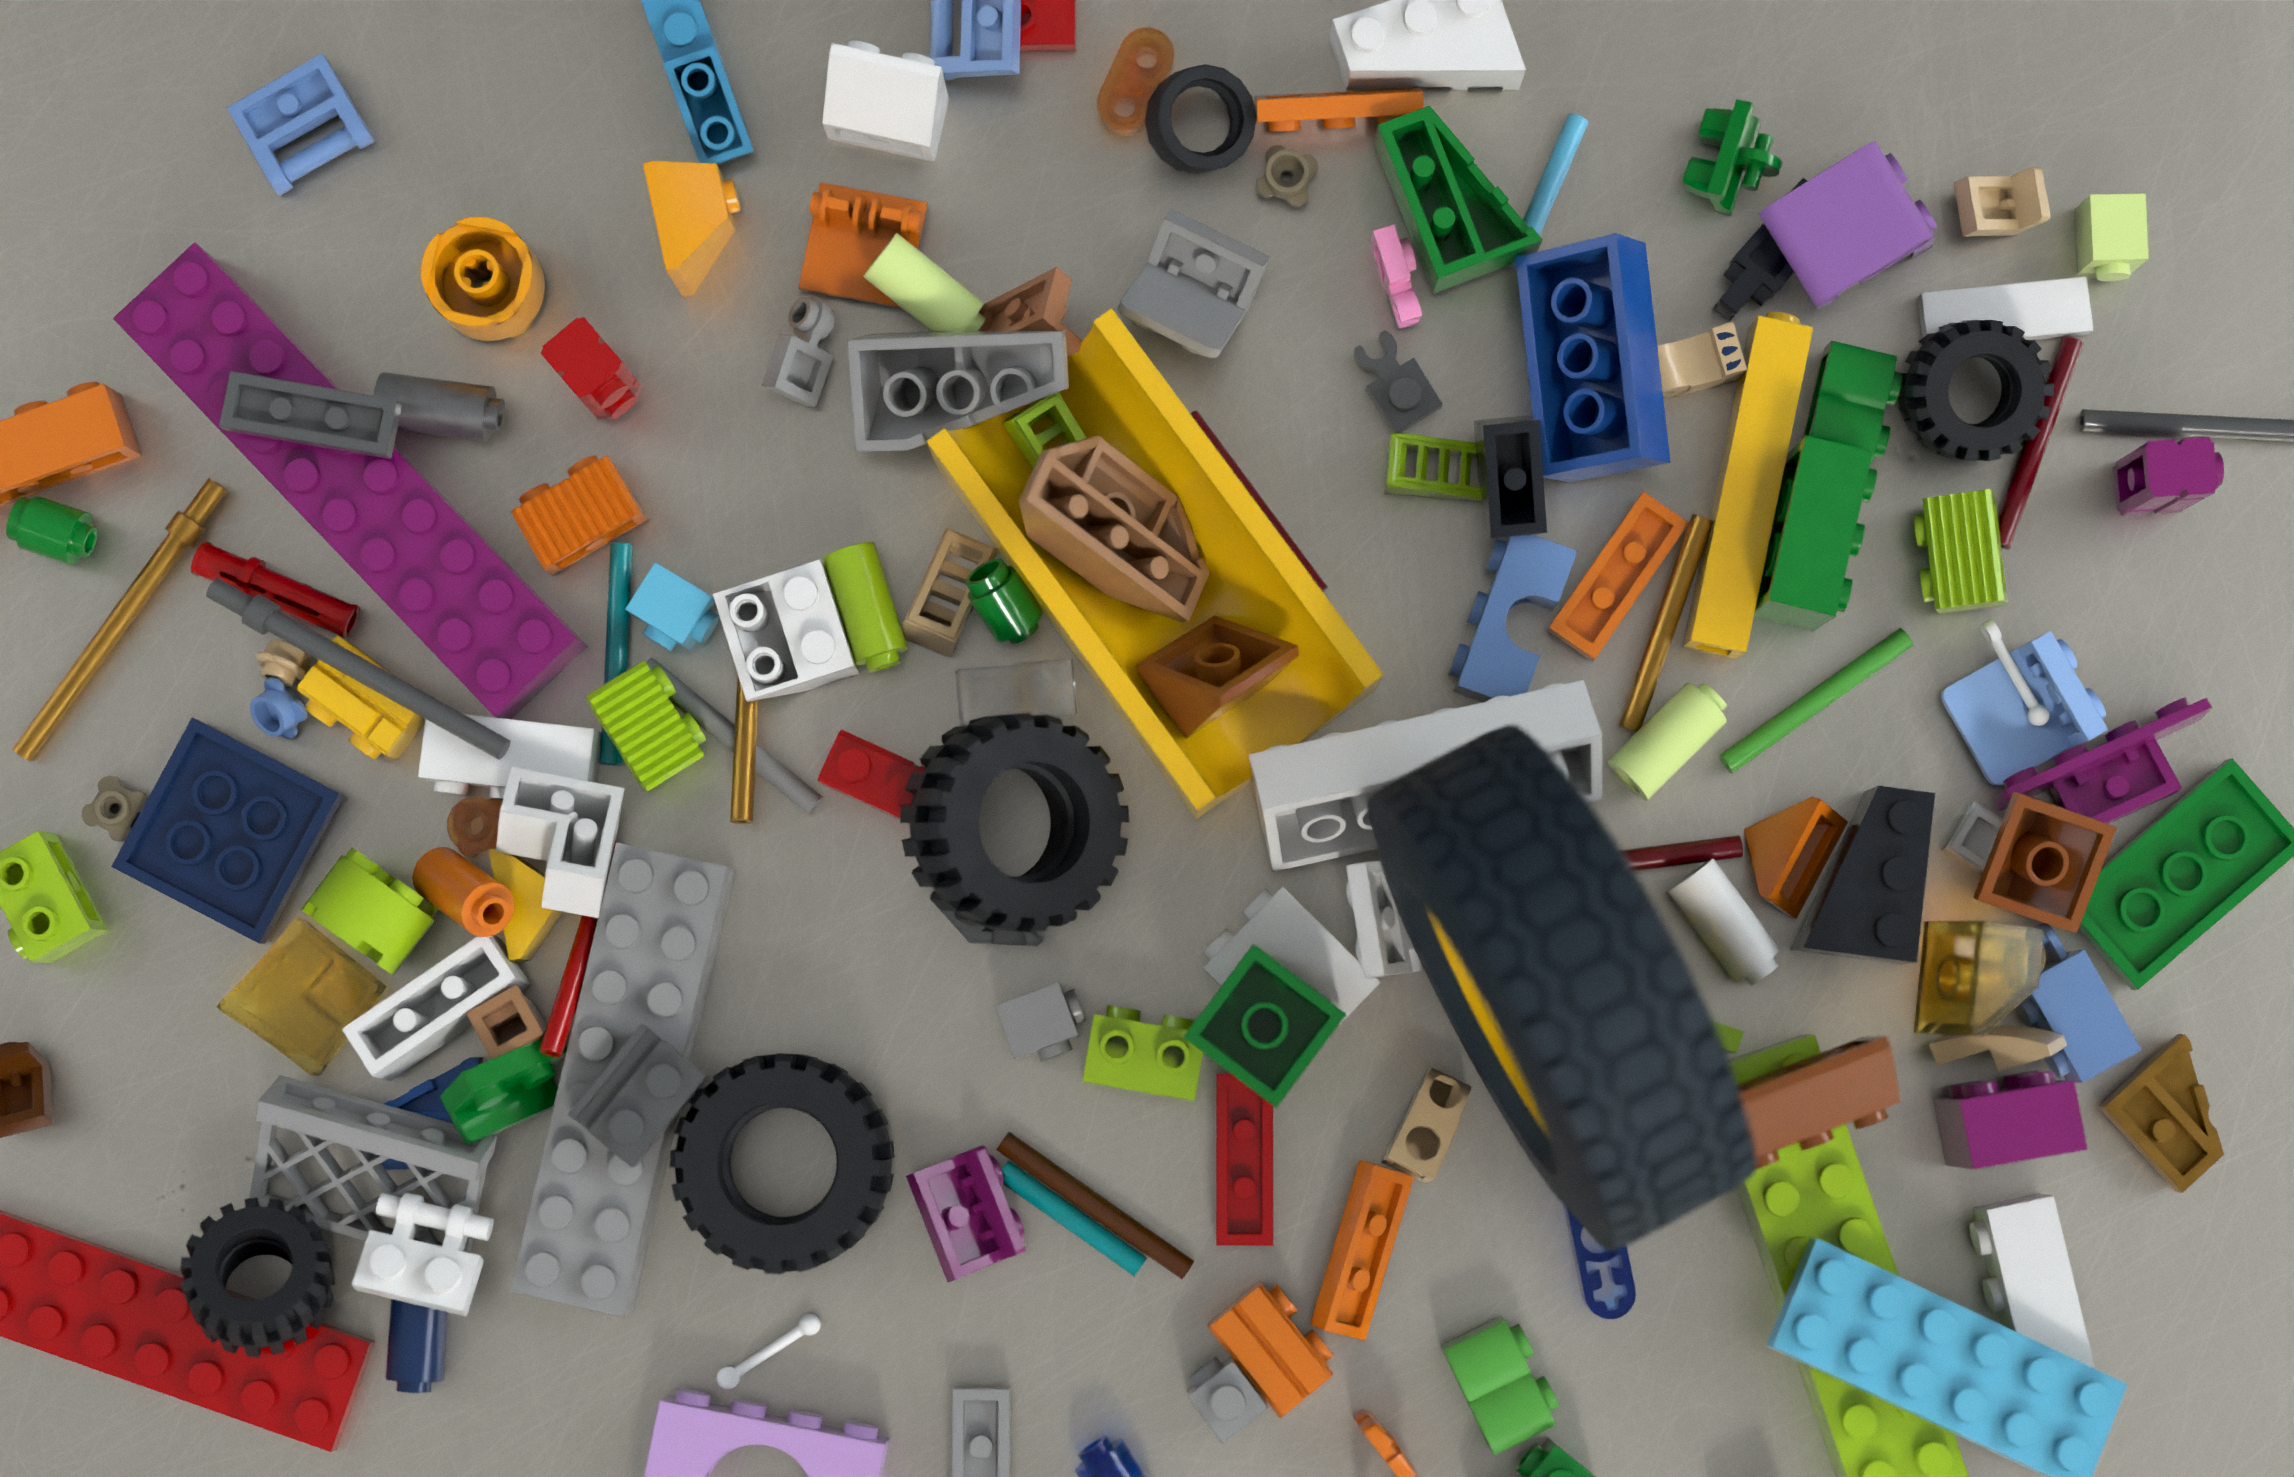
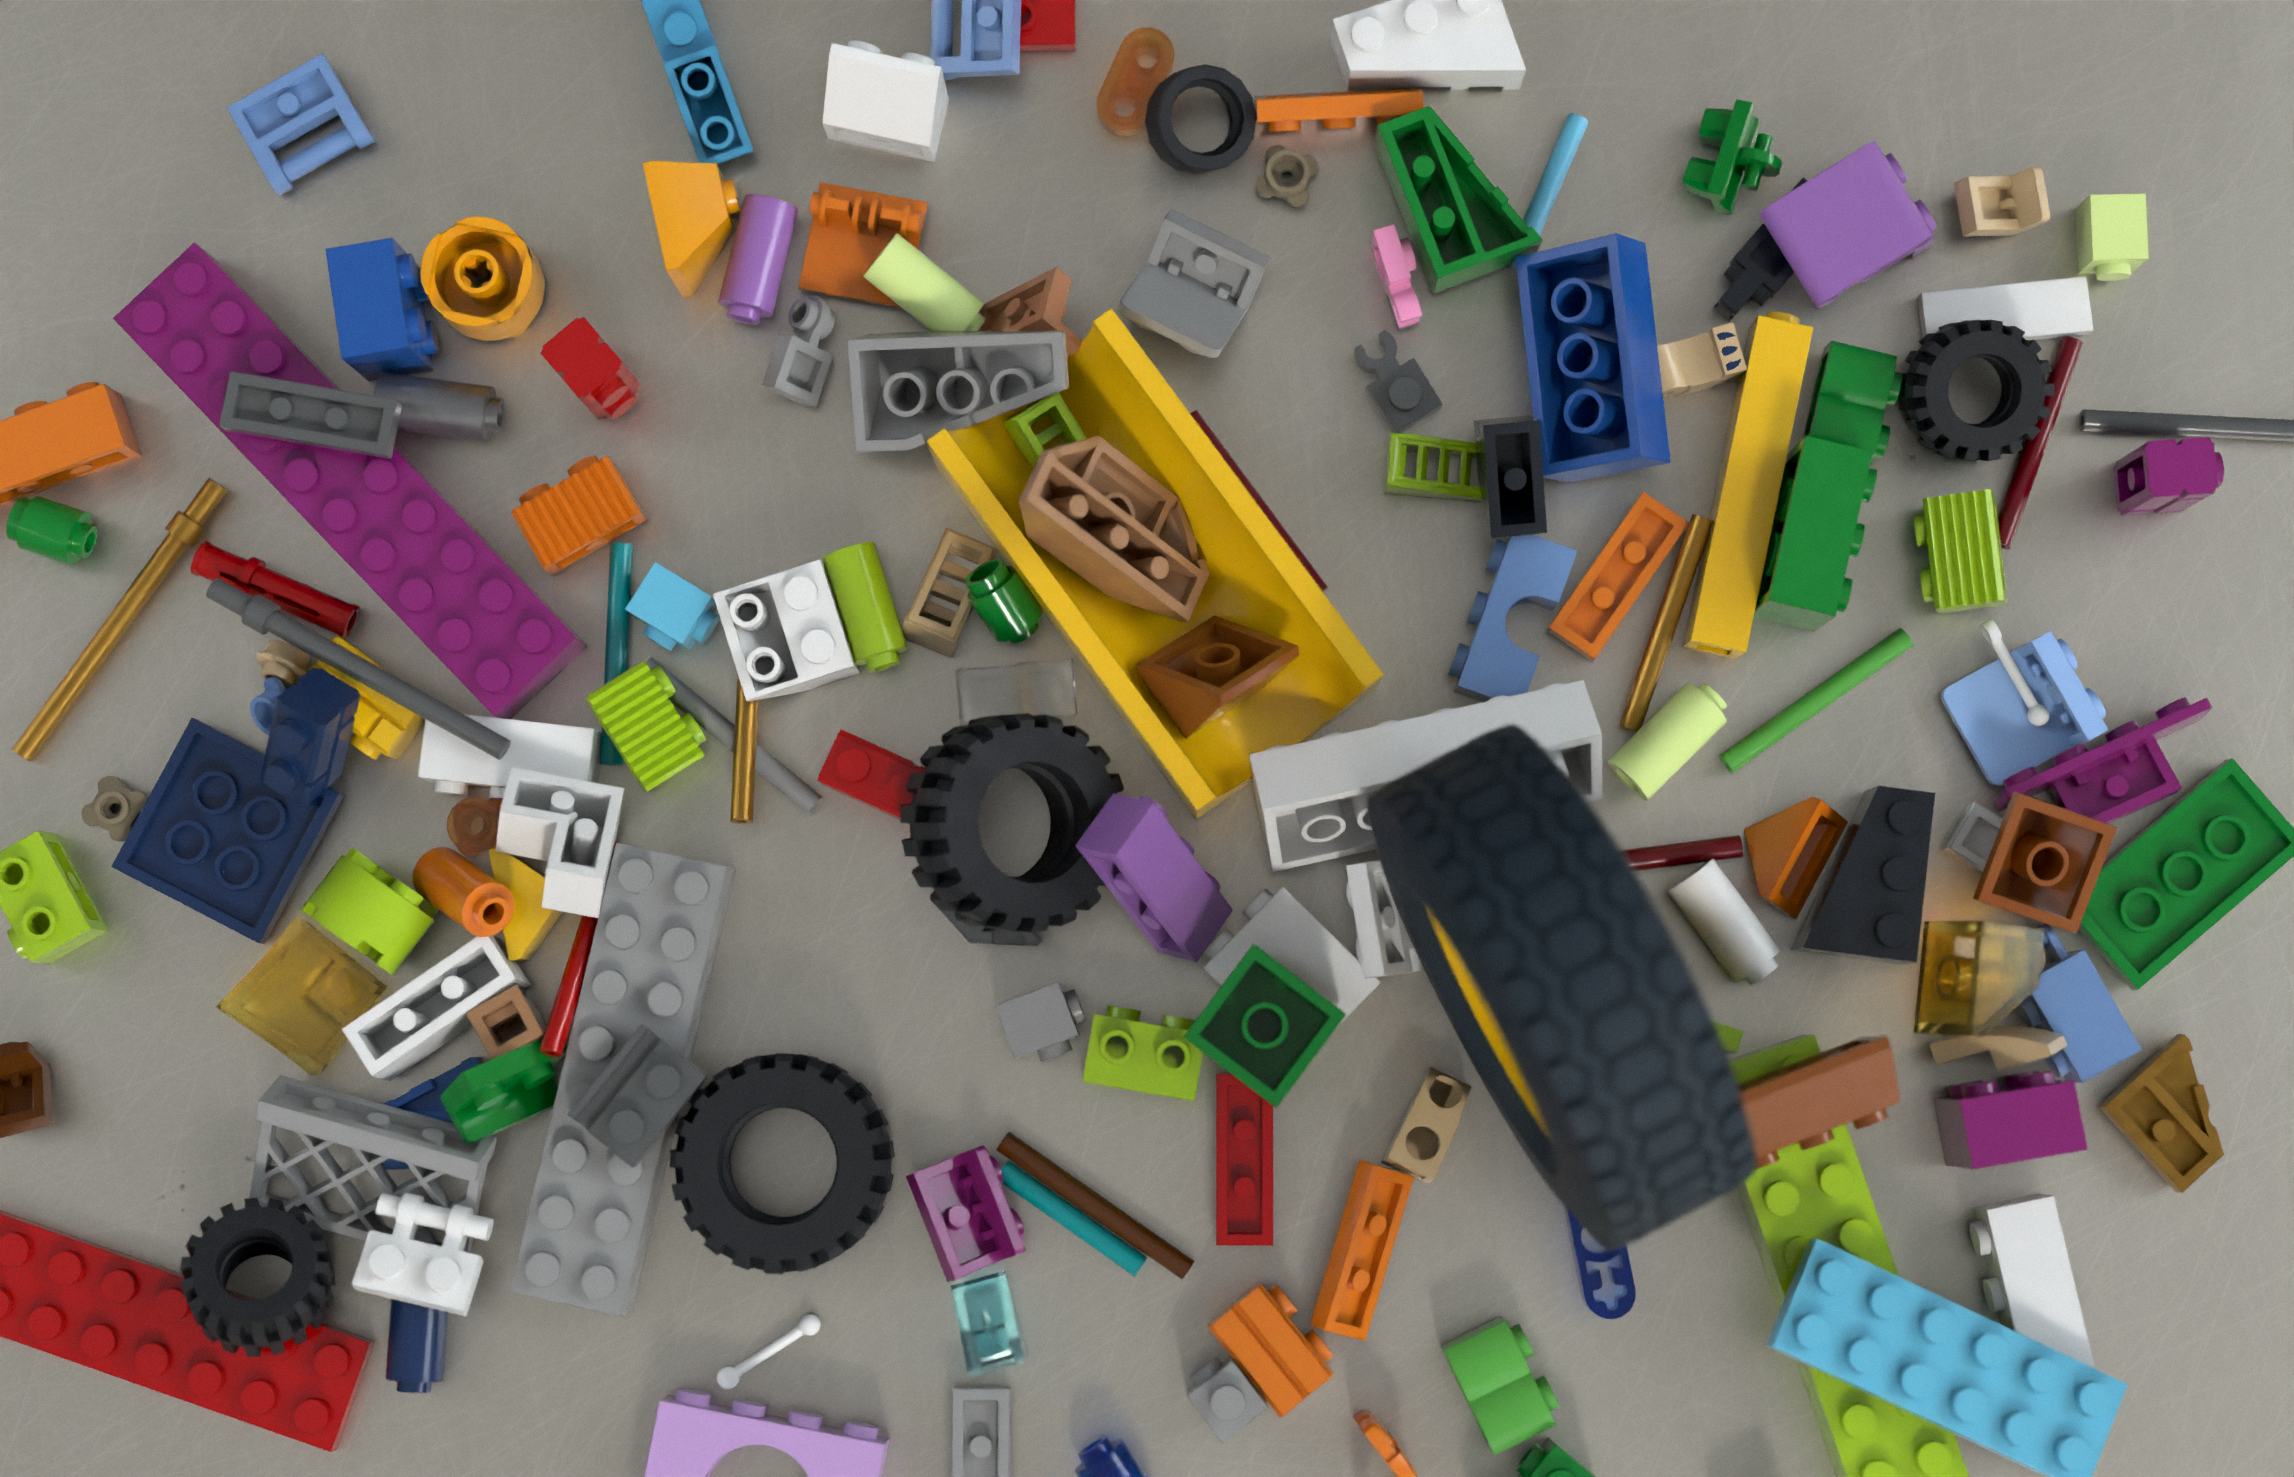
(309, 736): none -> dark blue brick
(380, 309): none -> blue brick
(757, 258): none -> medium lavender brick
(989, 1324): none -> clear light blue slope
(1155, 876): none -> medium lavender brick

